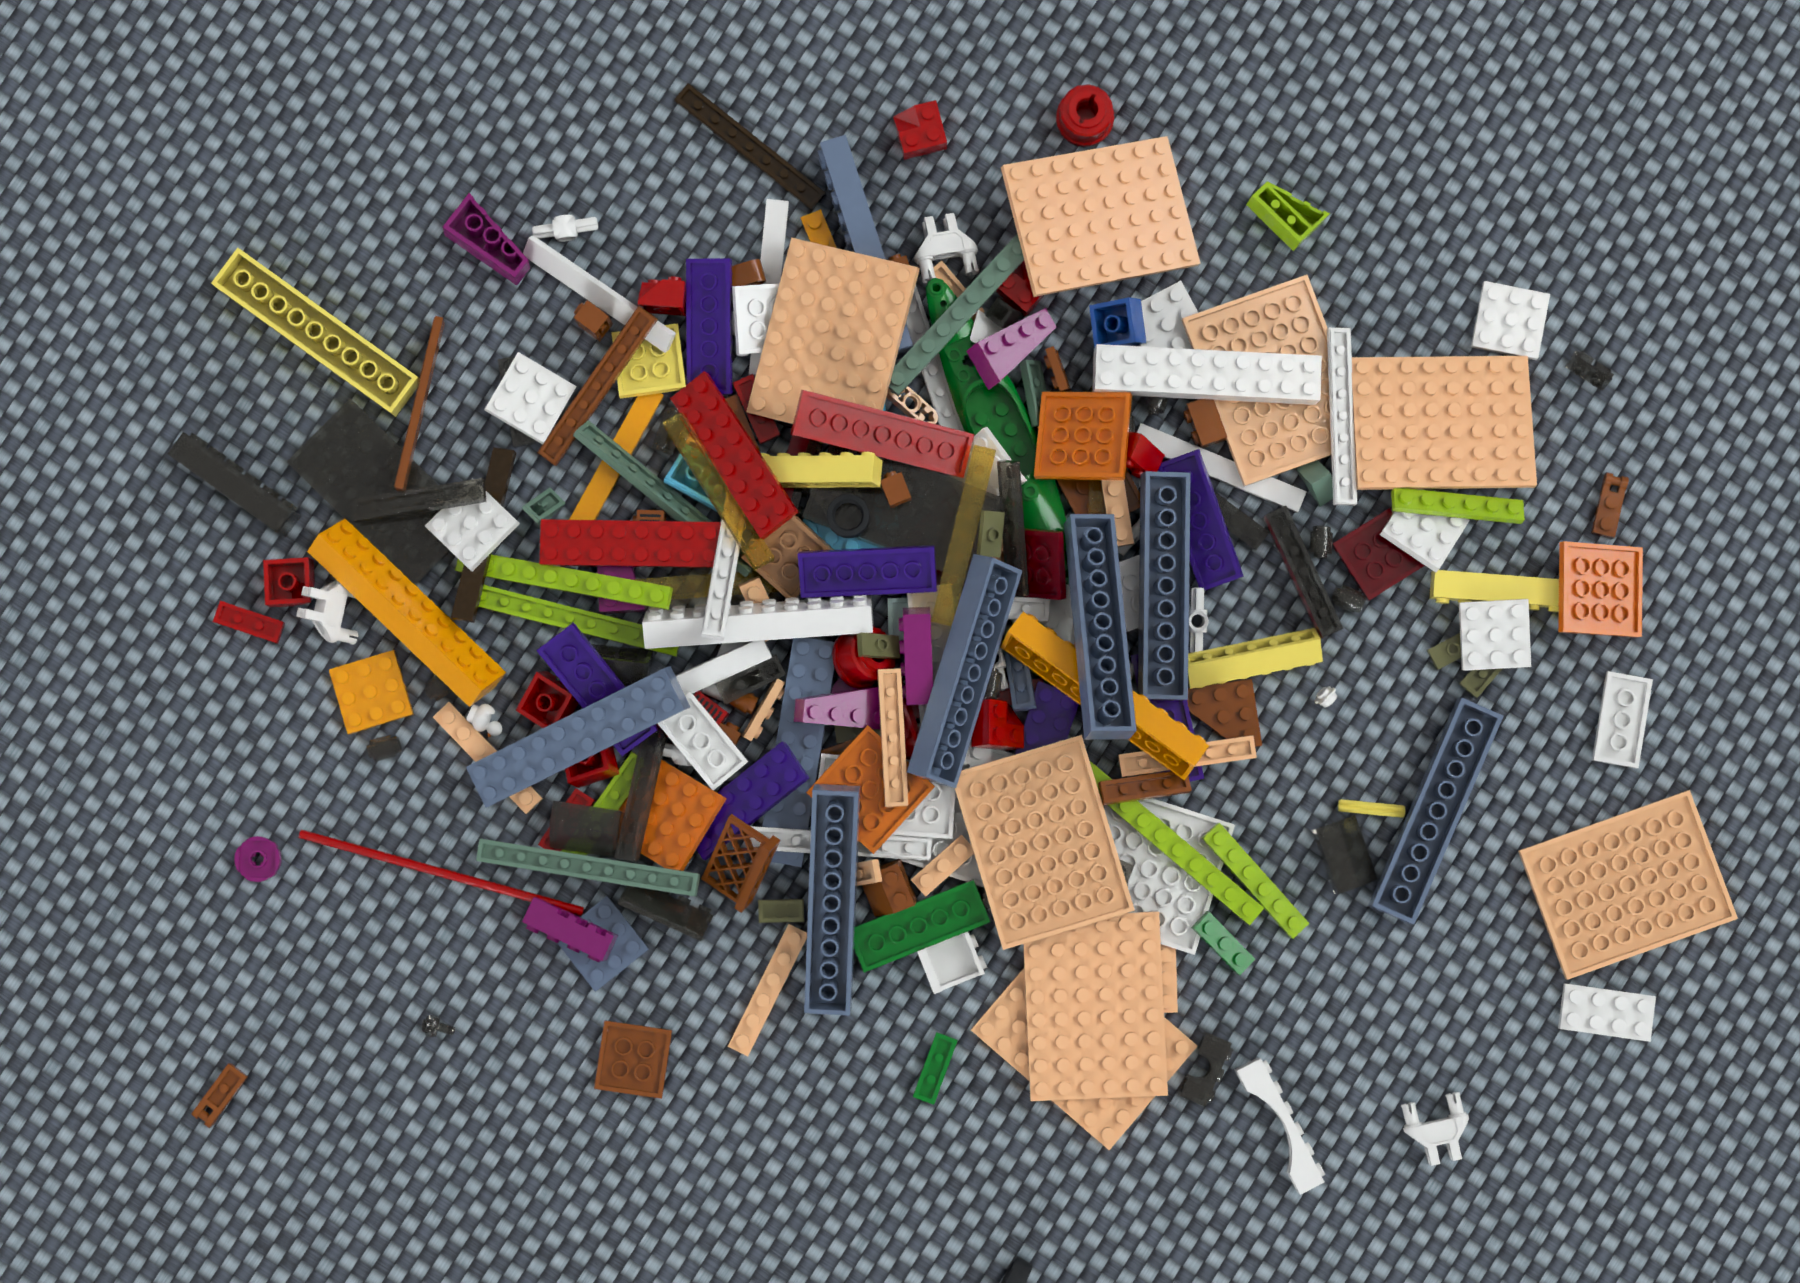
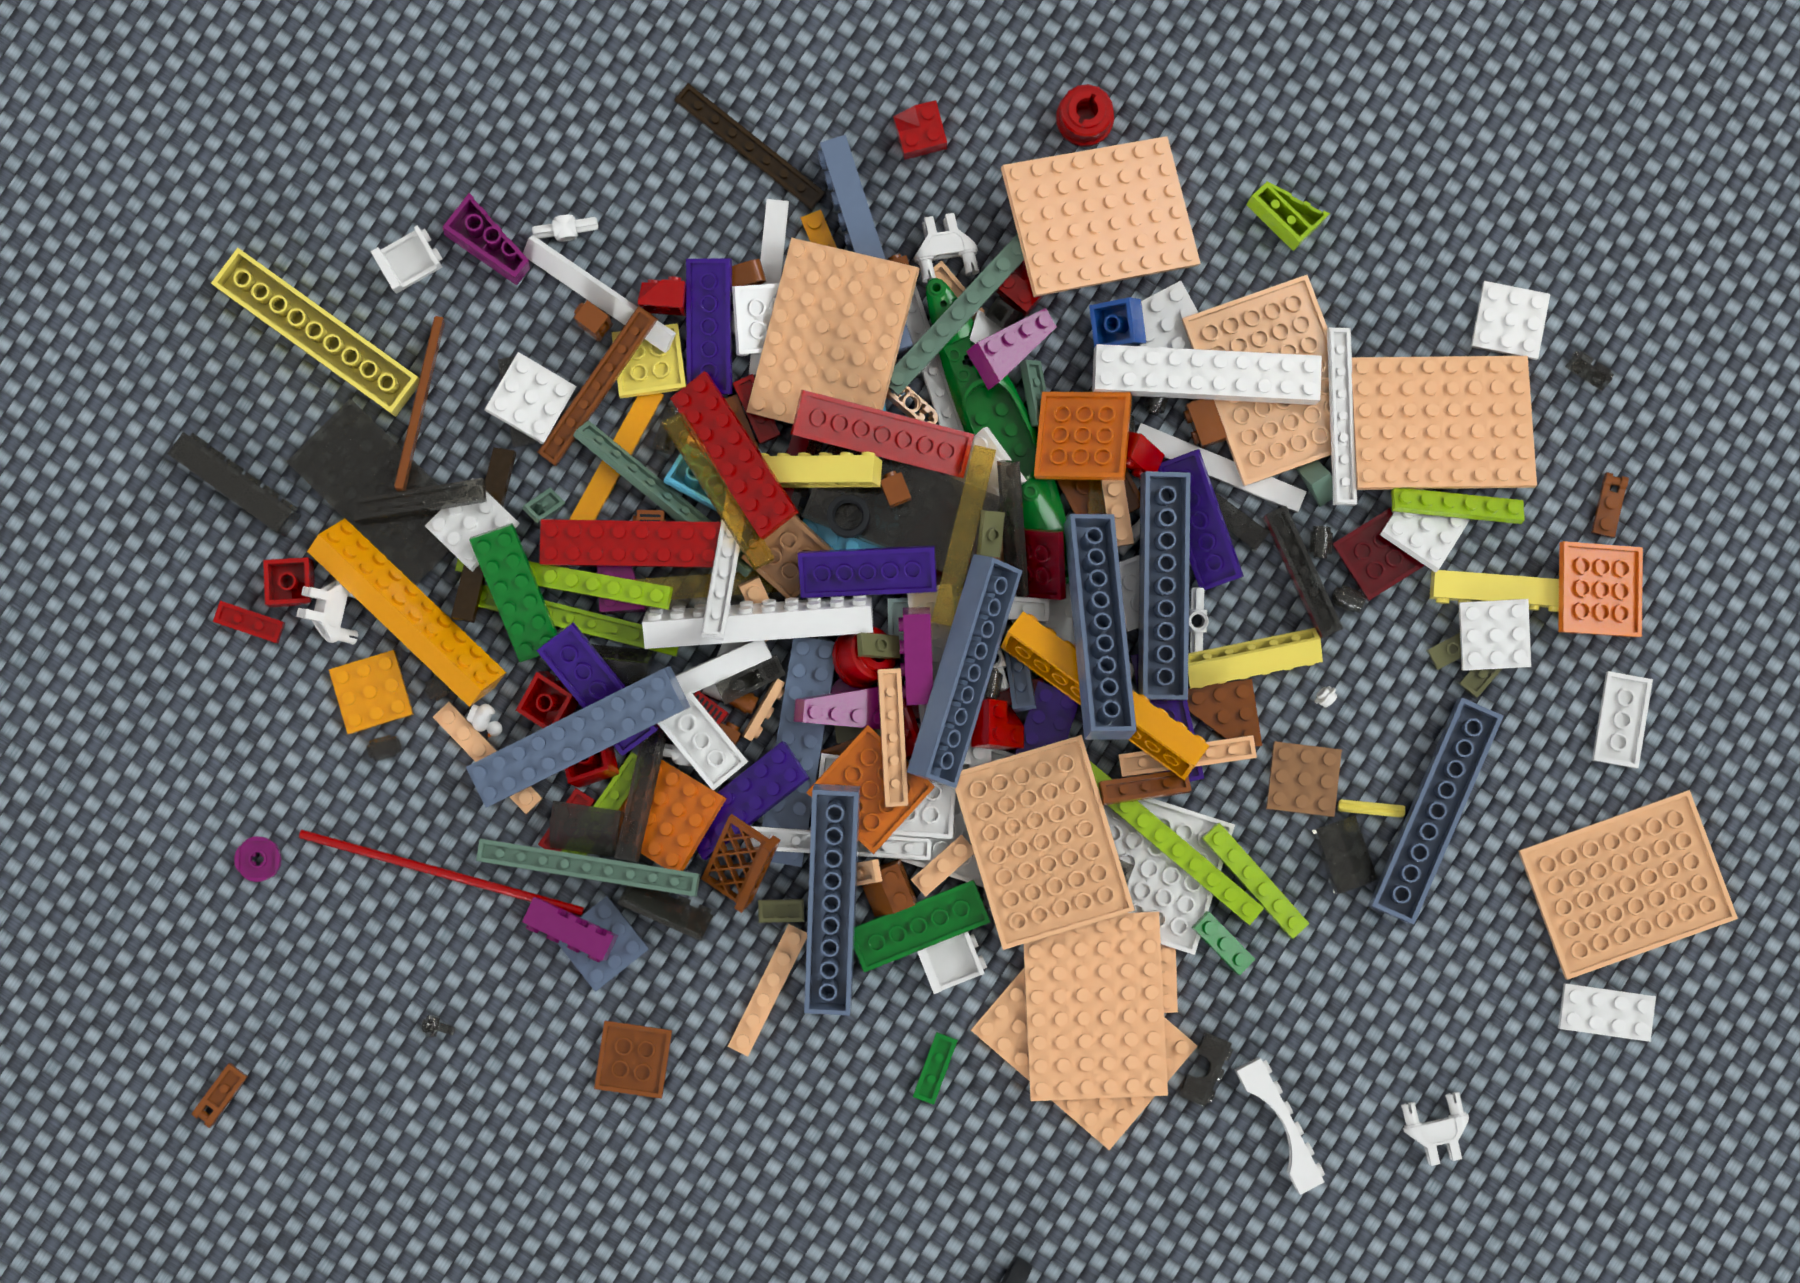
(408, 259): none -> white panel
(514, 590): none -> green plate
(1059, 379): dark orange plate -> none
(1303, 779): none -> medium nougat plate

